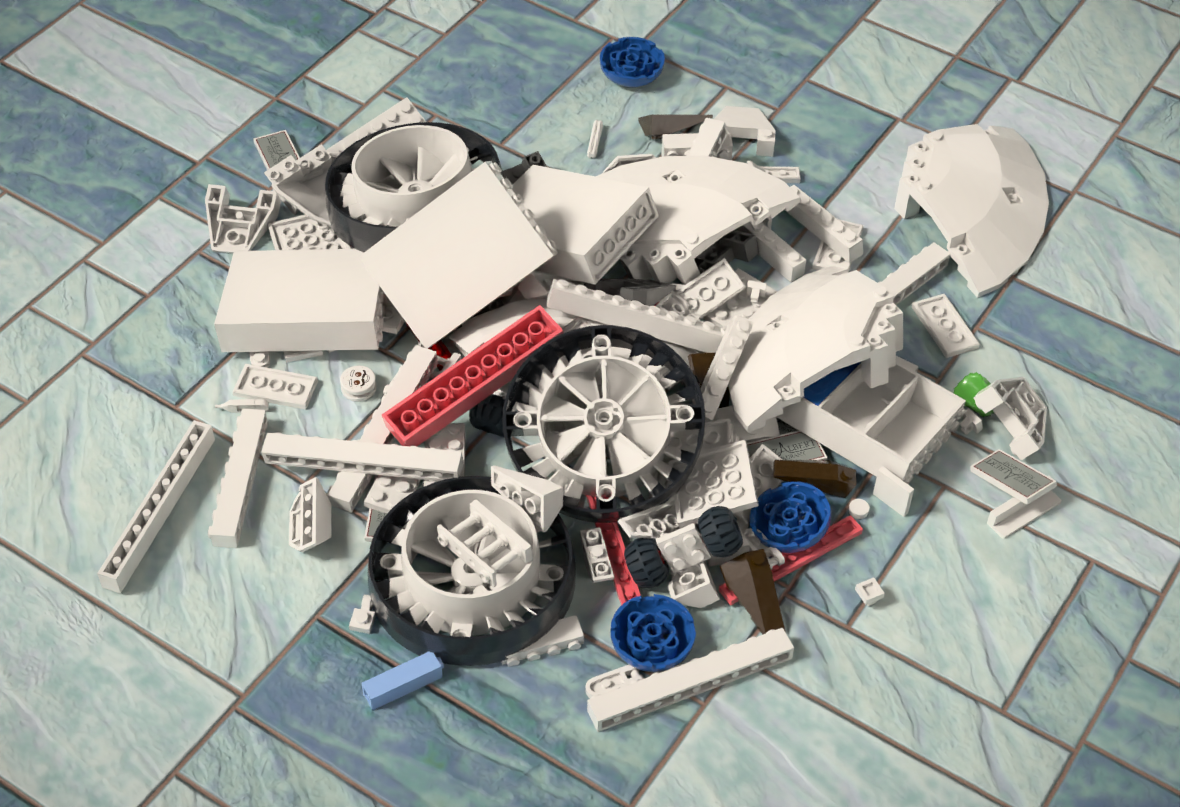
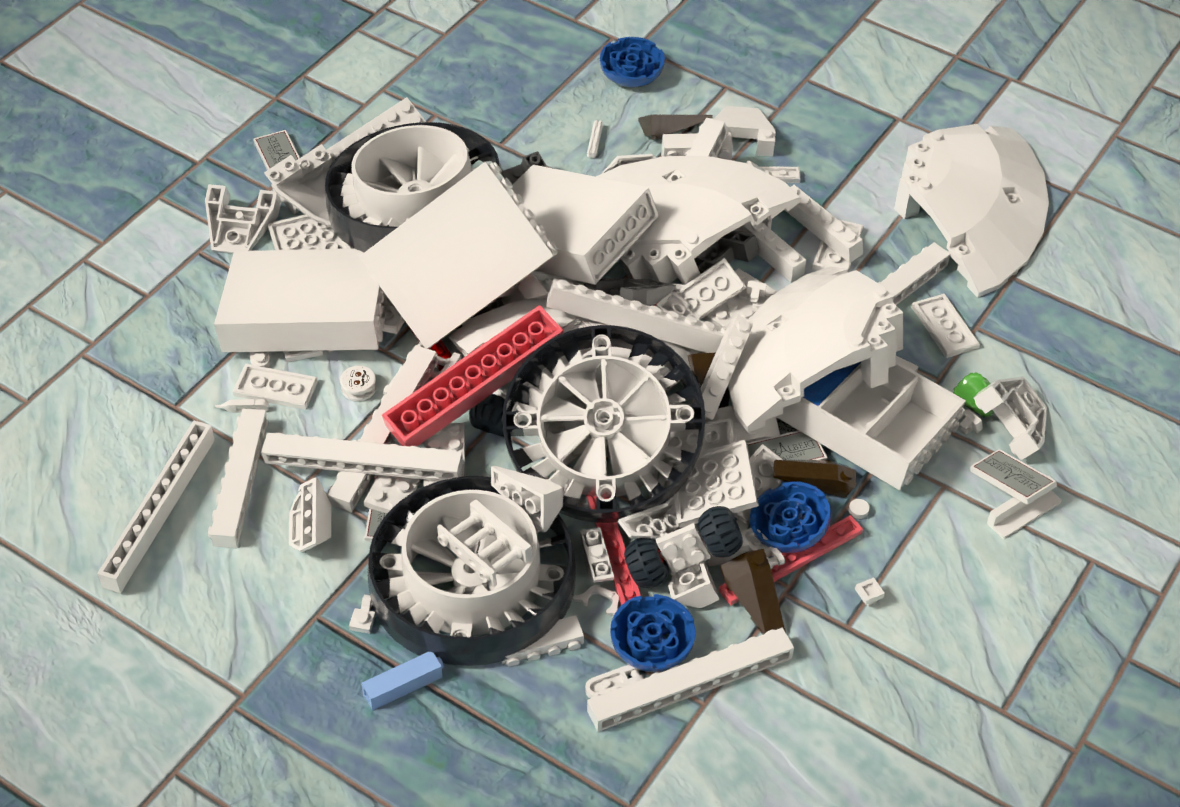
(597, 589): none -> white helmet
(893, 491): white tile -> none

